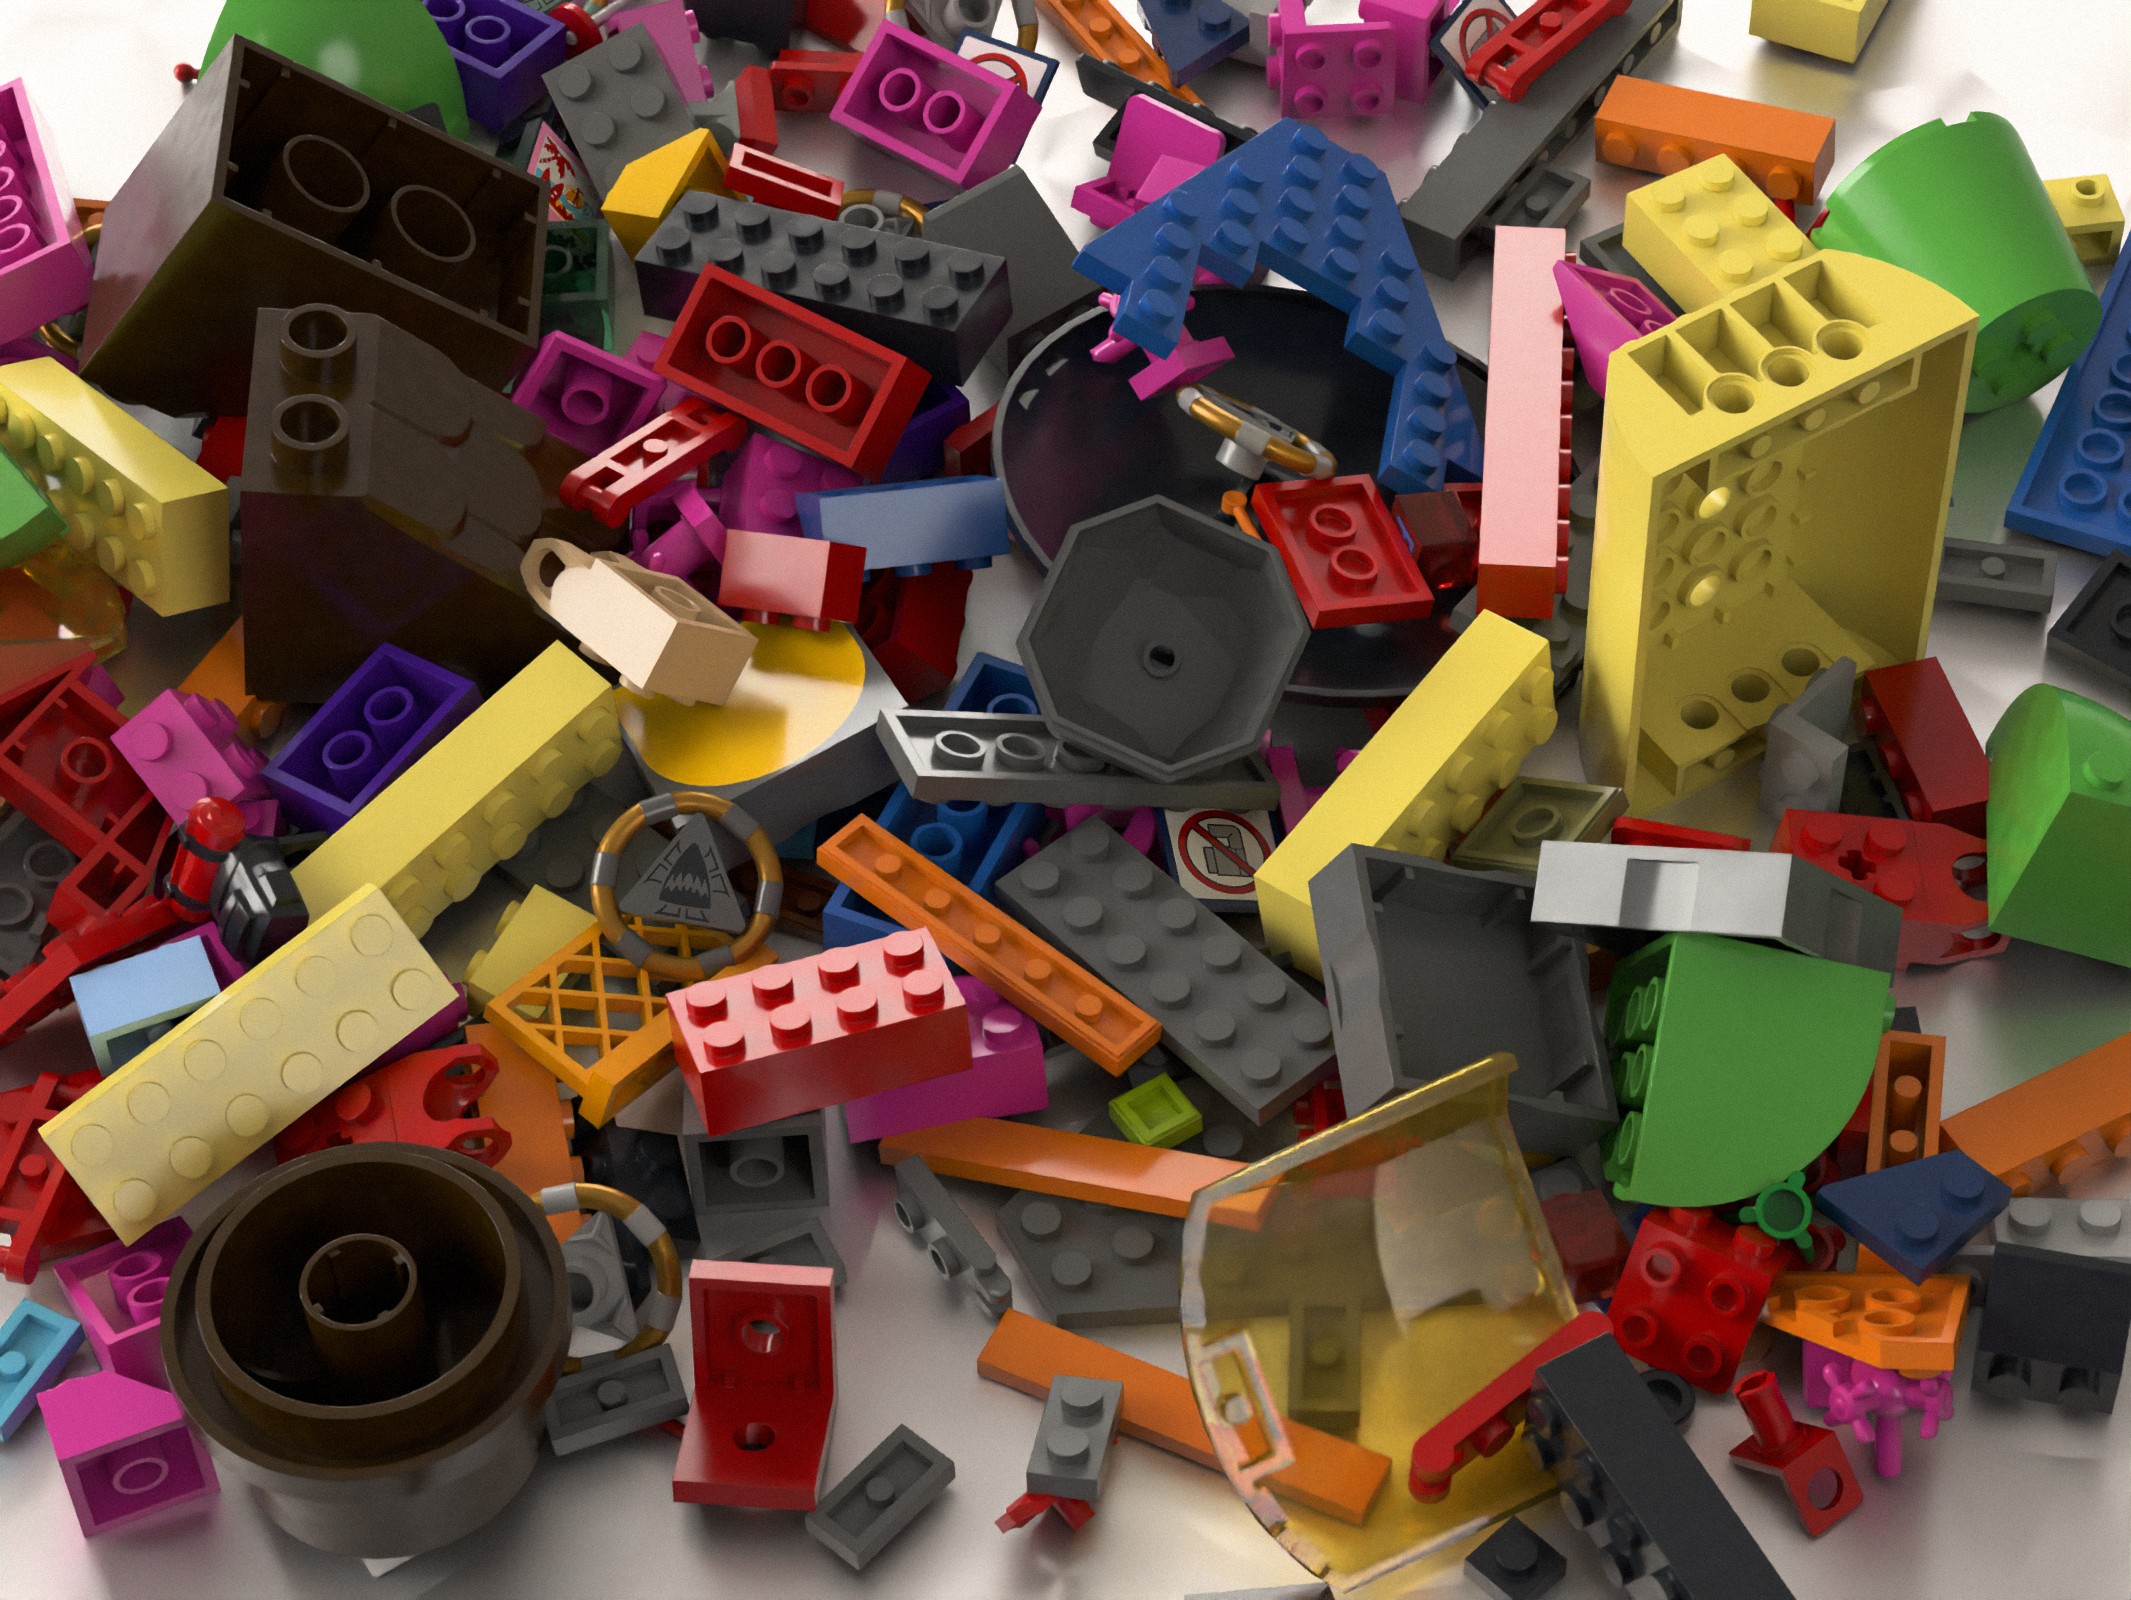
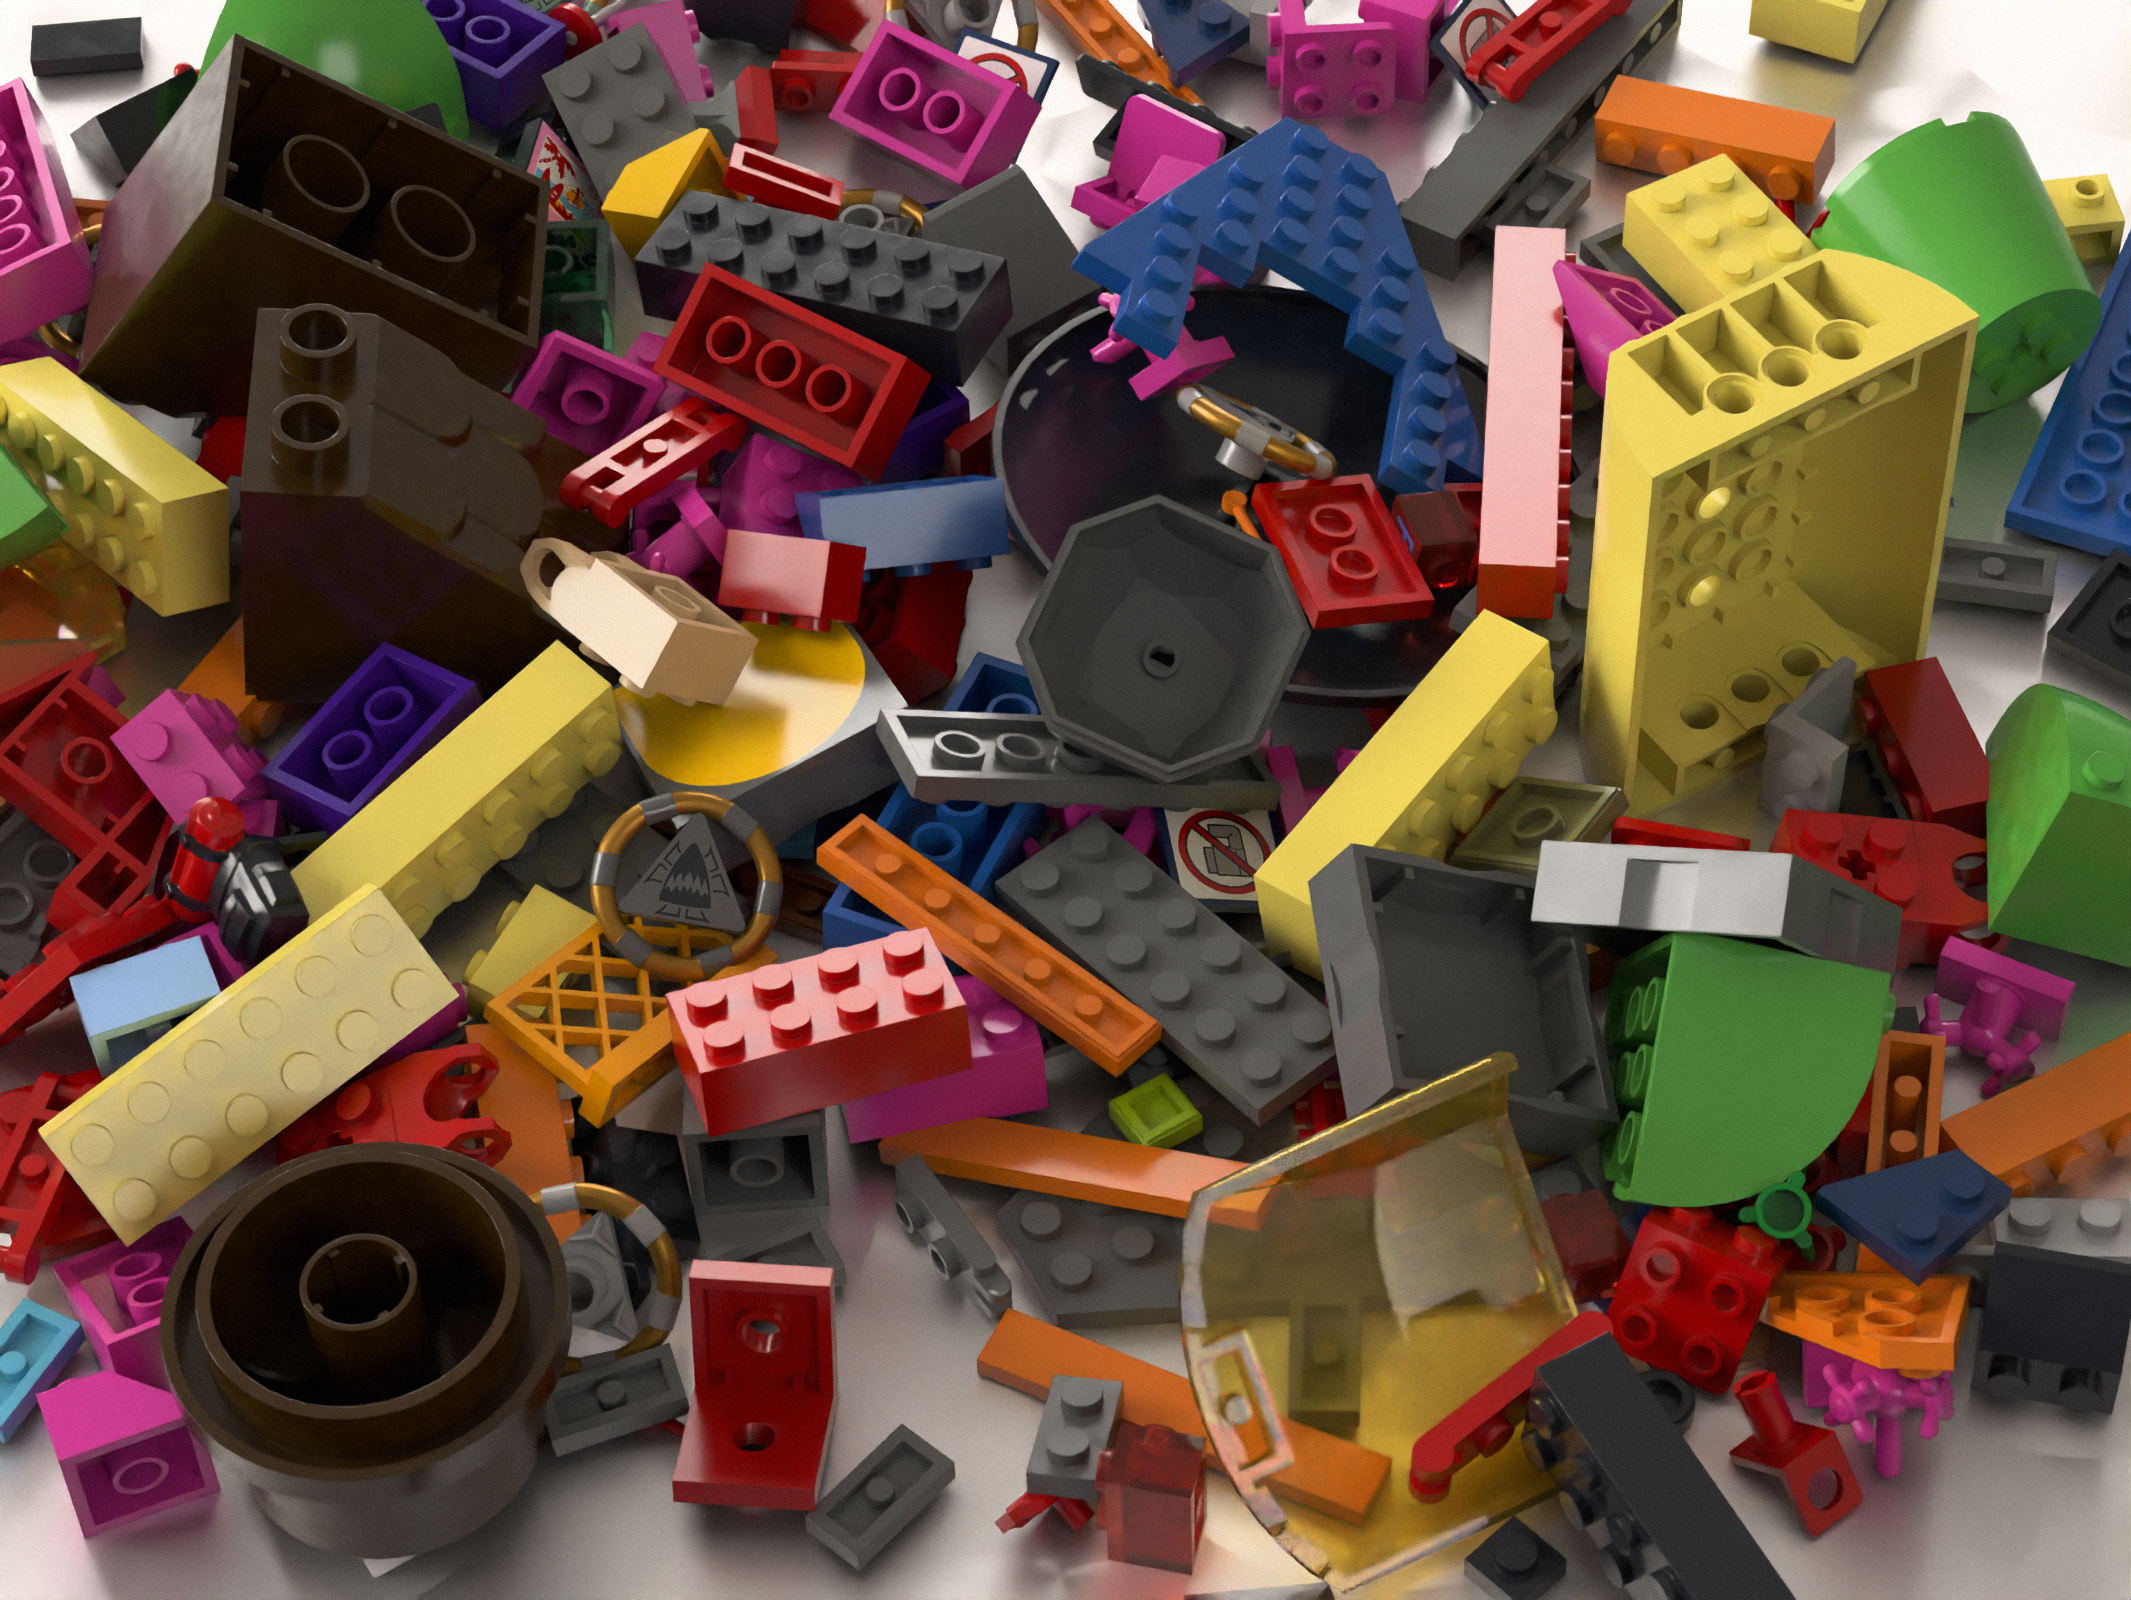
(87, 46): none -> black tile
(125, 132): none -> black slope
(1153, 1497): none -> clear red brick
(1996, 998): none -> dark pink piece

